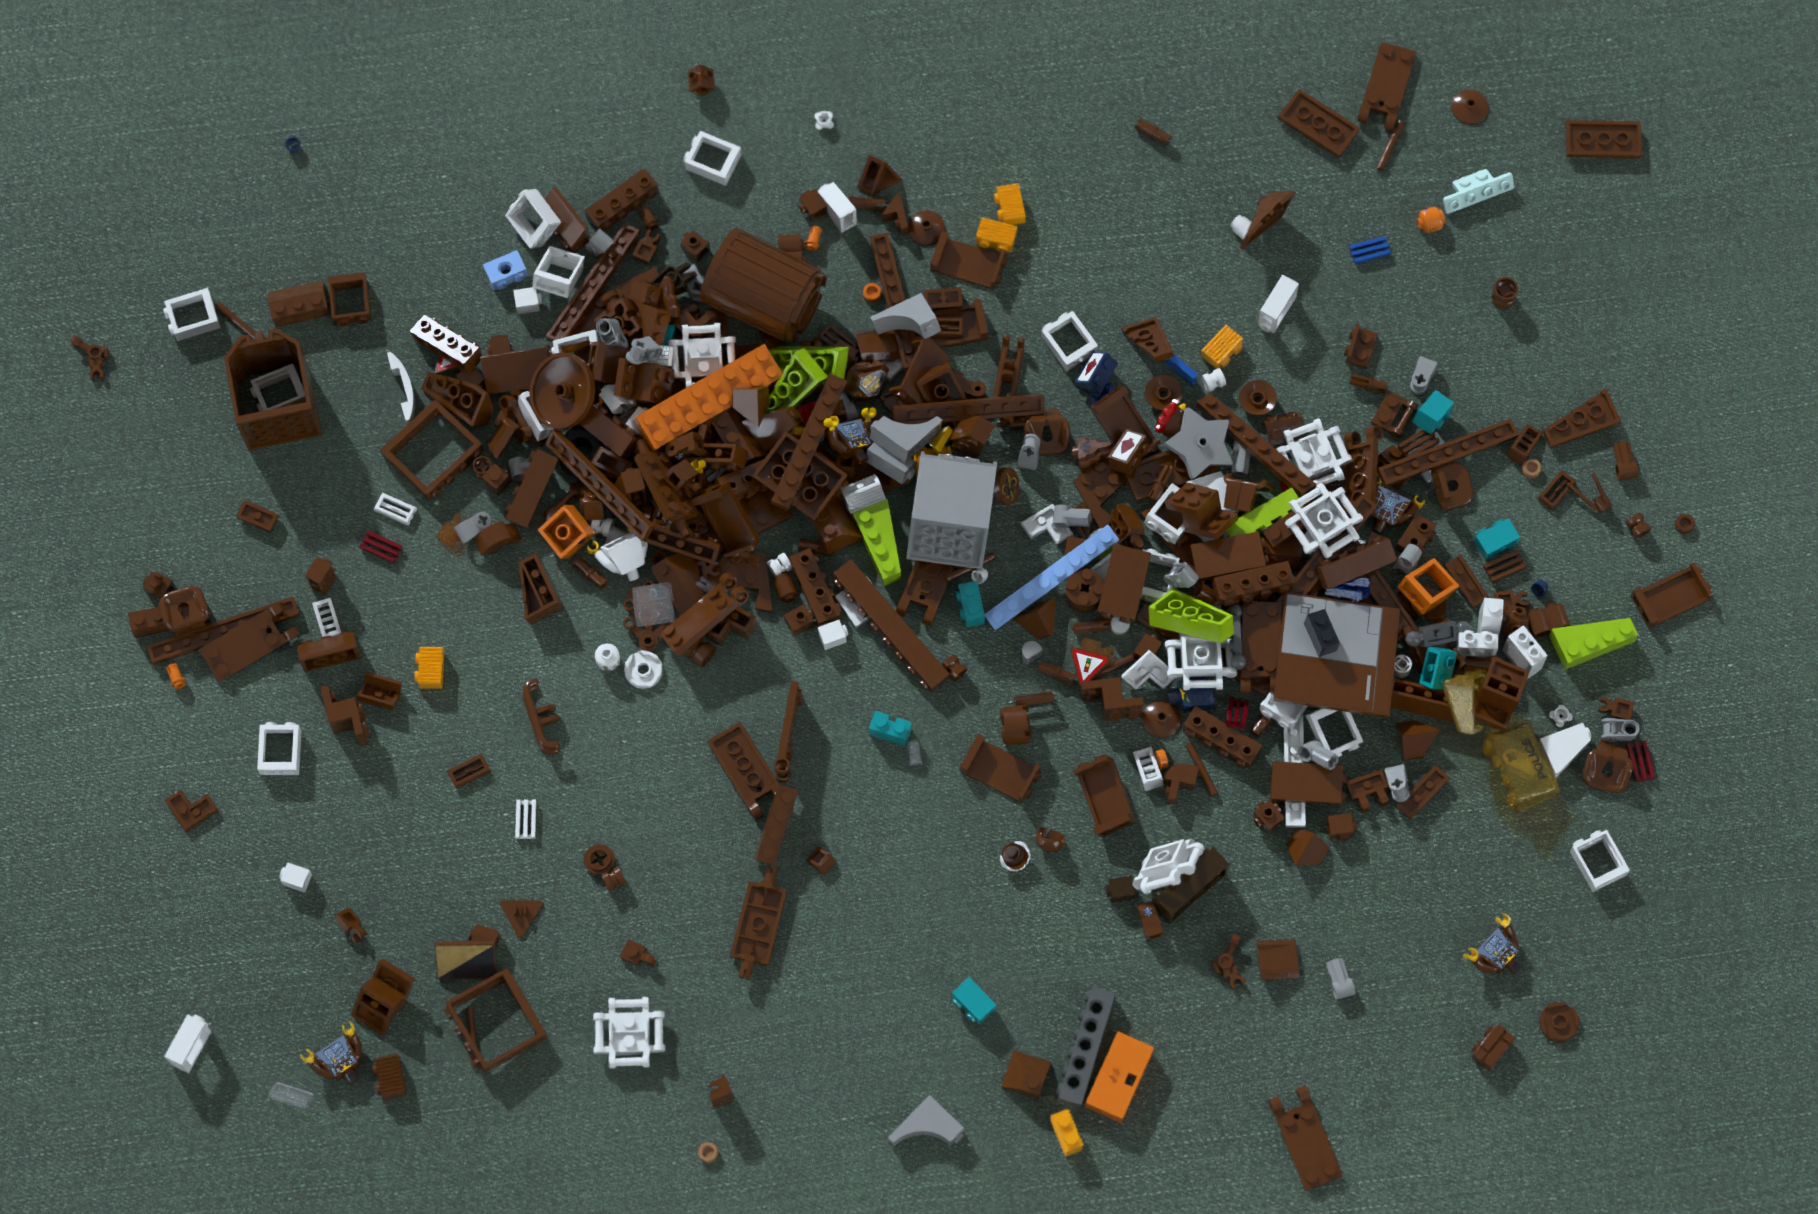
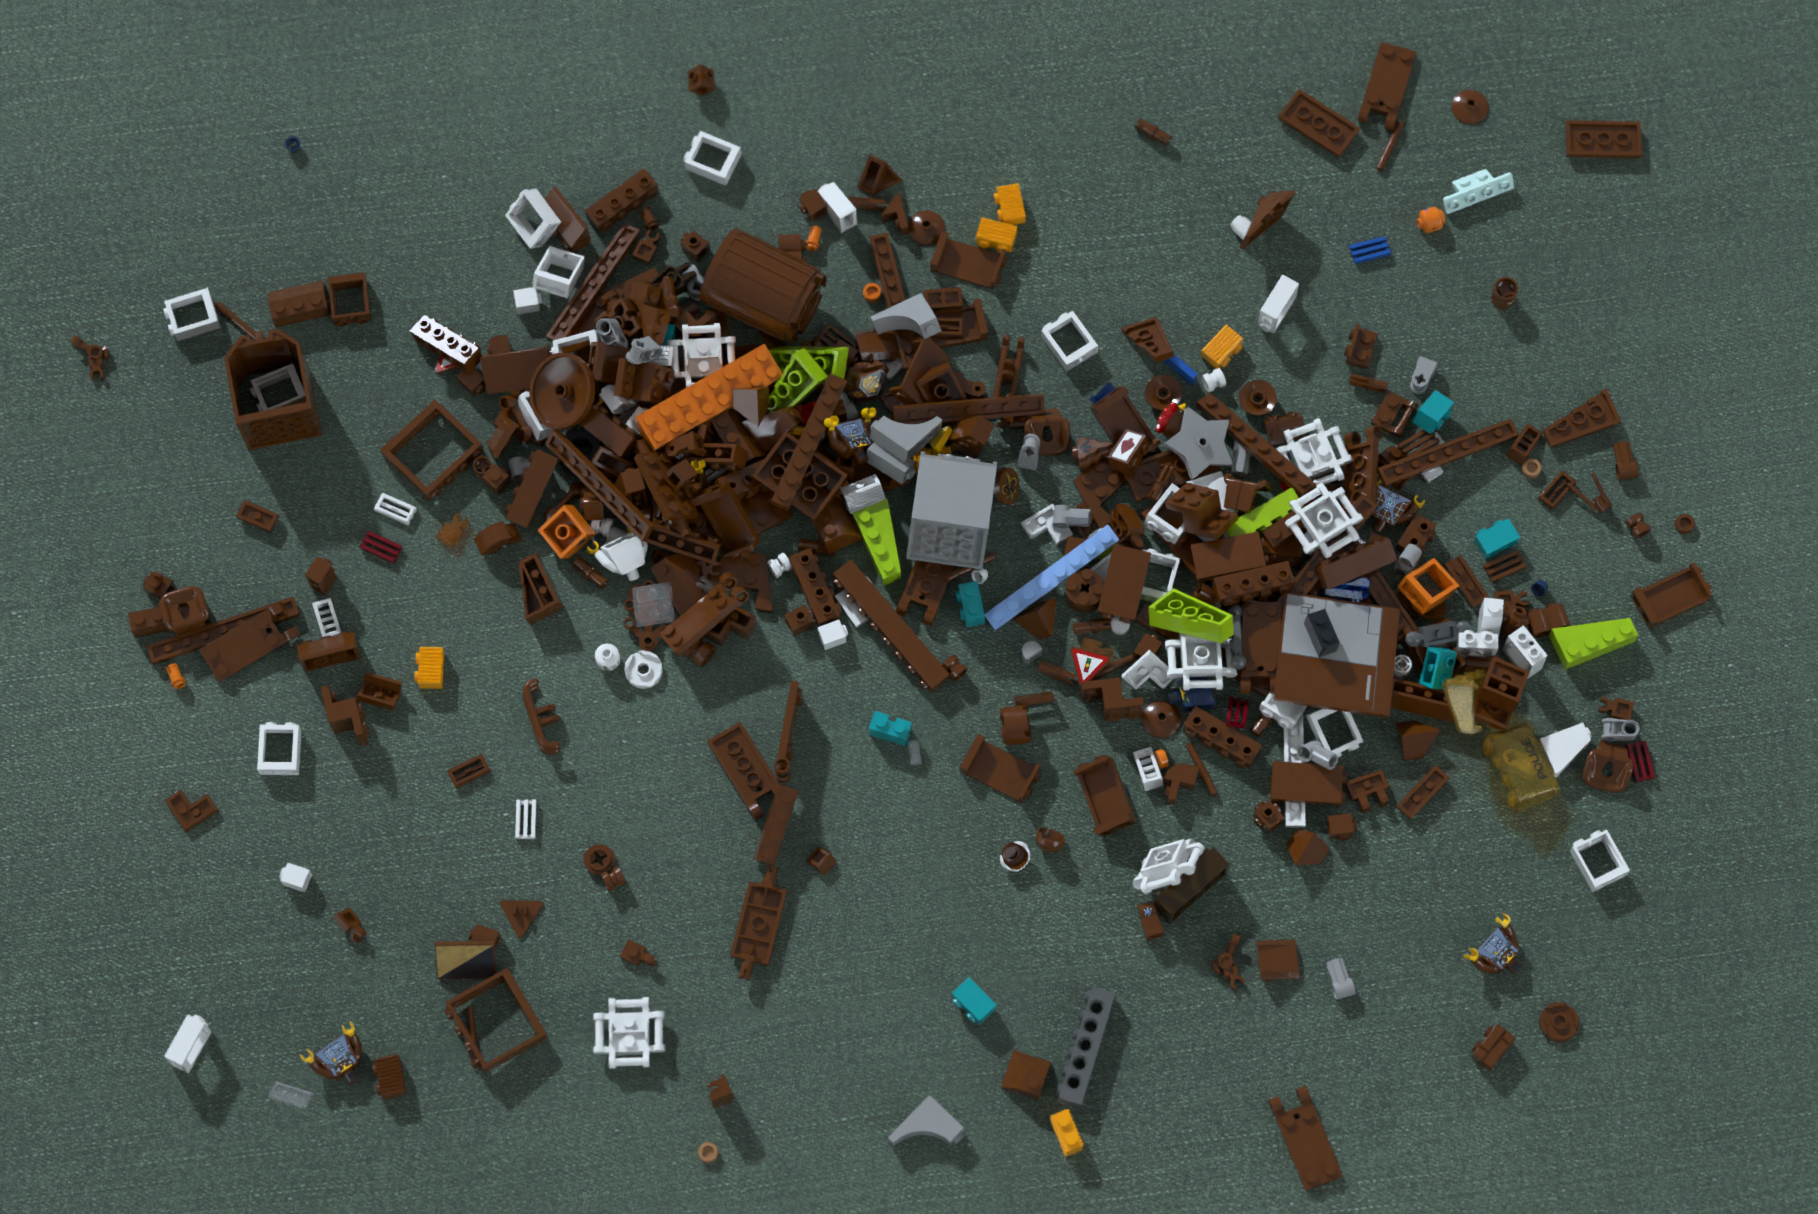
(382, 996): reddish brown bracket -> none
(398, 369): white slope -> none
(460, 397): reddish brown wedge -> none
(470, 527): light grey piece -> none
(507, 262): light blue brick -> none
(598, 243): light grey piece -> none
(785, 588): reddish brown brick -> none
(824, 115): white plate -> none
(1096, 372): dark blue brick -> none
(1119, 1077): orange brick -> none
(1120, 889): dark brown brick -> none
(1181, 576): light grey piece -> none
(1397, 782): light grey piece -> none
(1452, 499): reddish brown piece -> none
(1561, 710): white plate -> none

